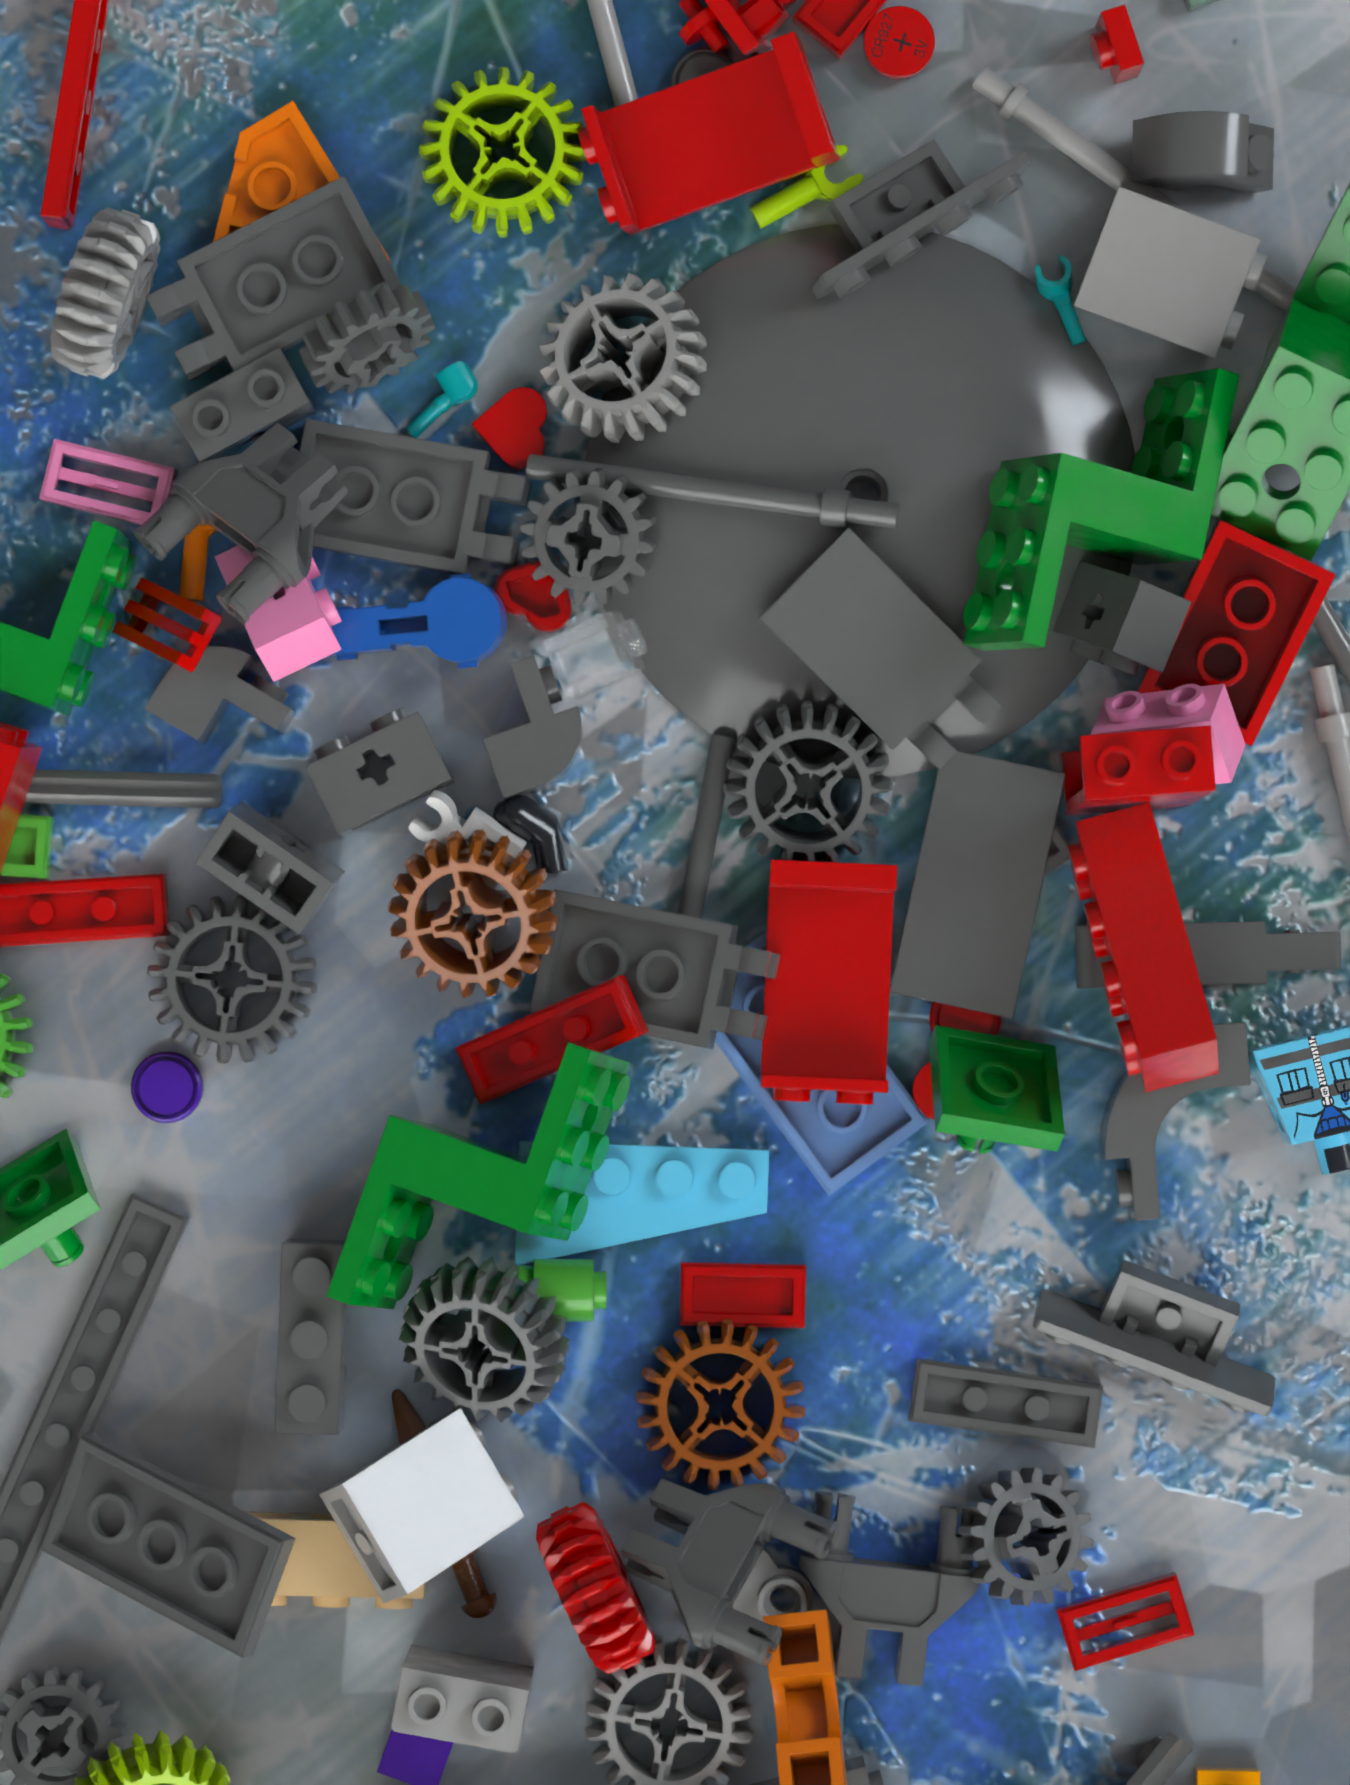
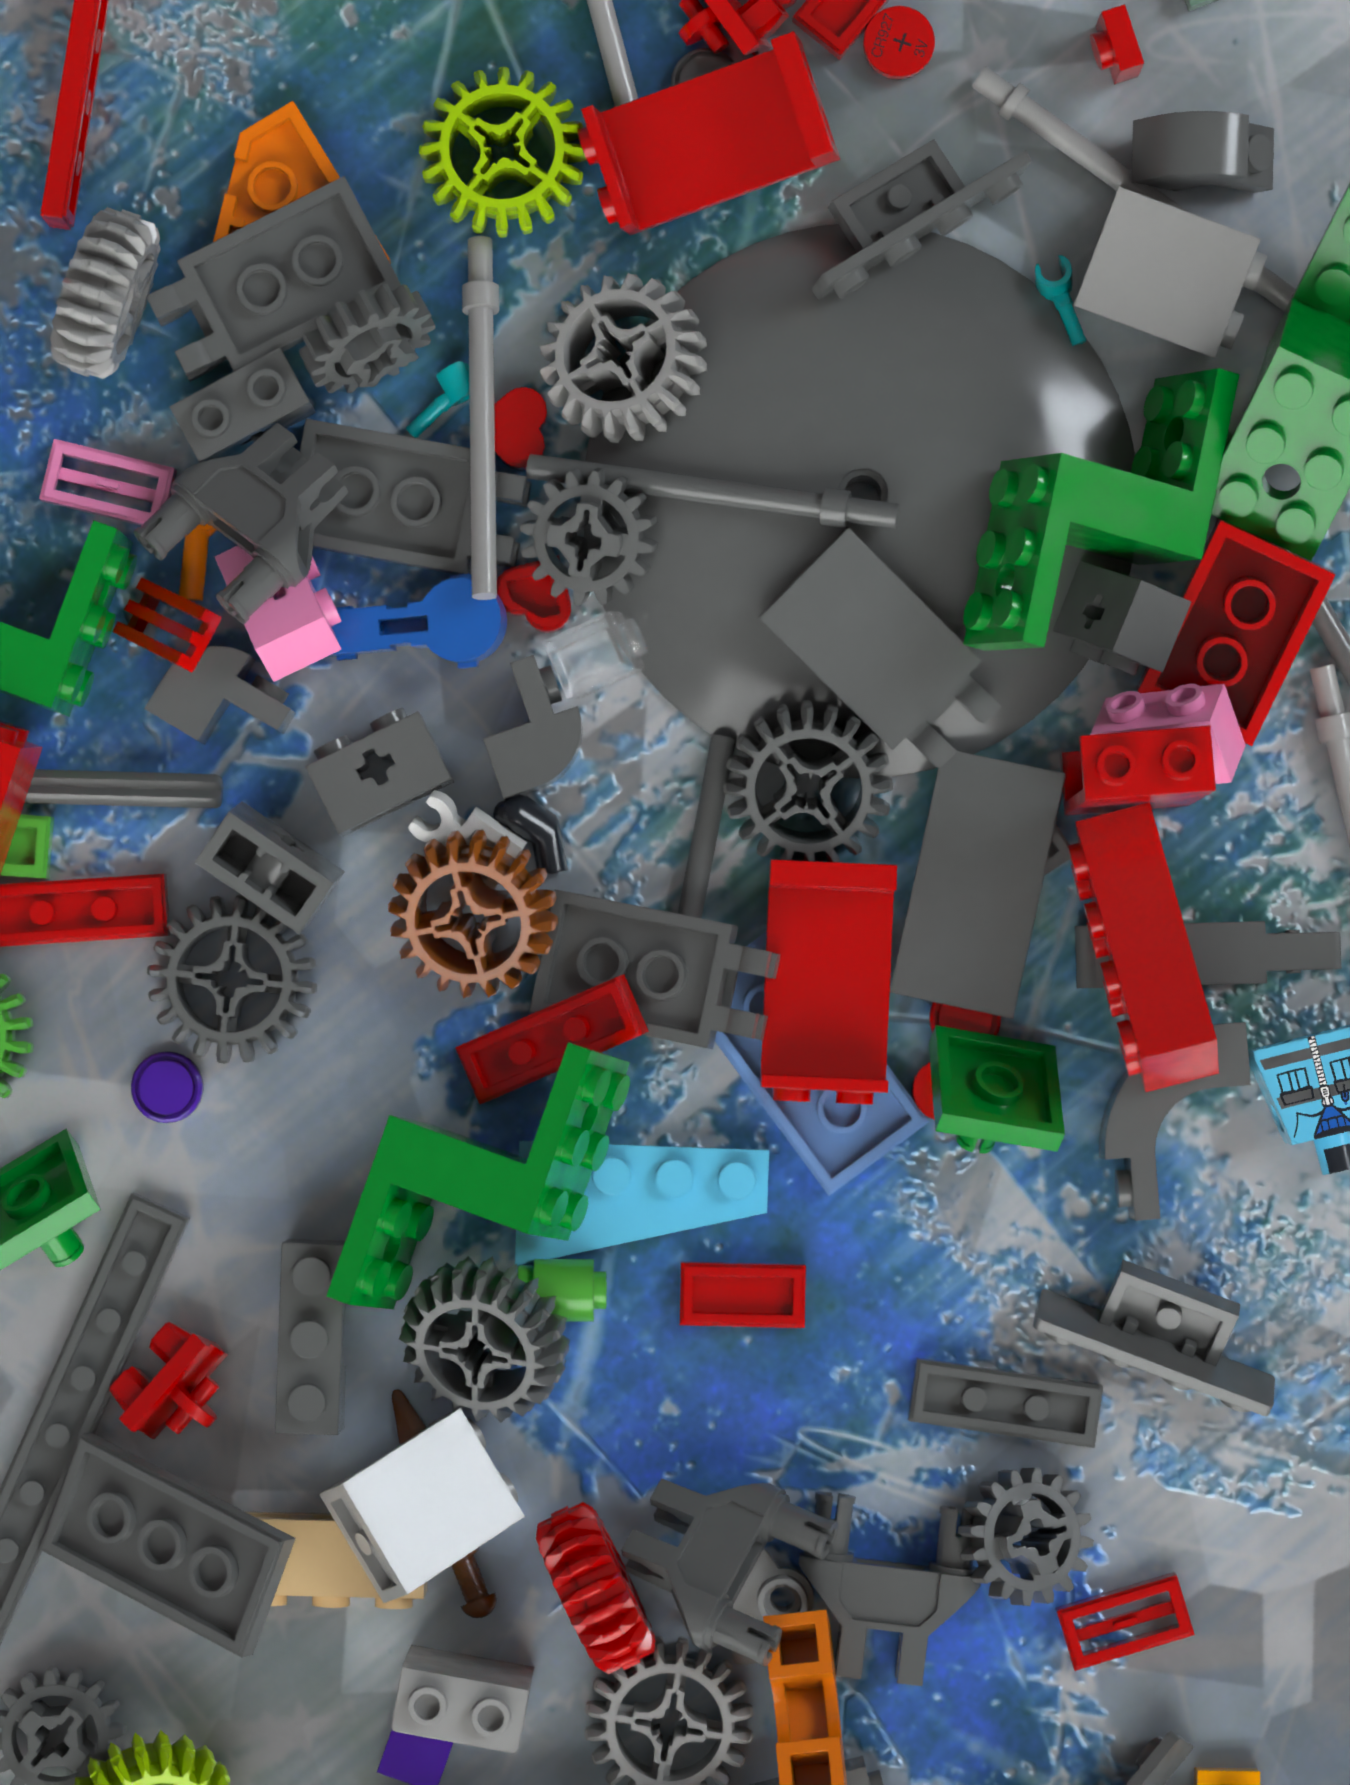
(177, 1390): none -> red hips
(480, 303): none -> light grey bar
(684, 1445): dark orange gear -> none
(802, 192): lime bar -> none

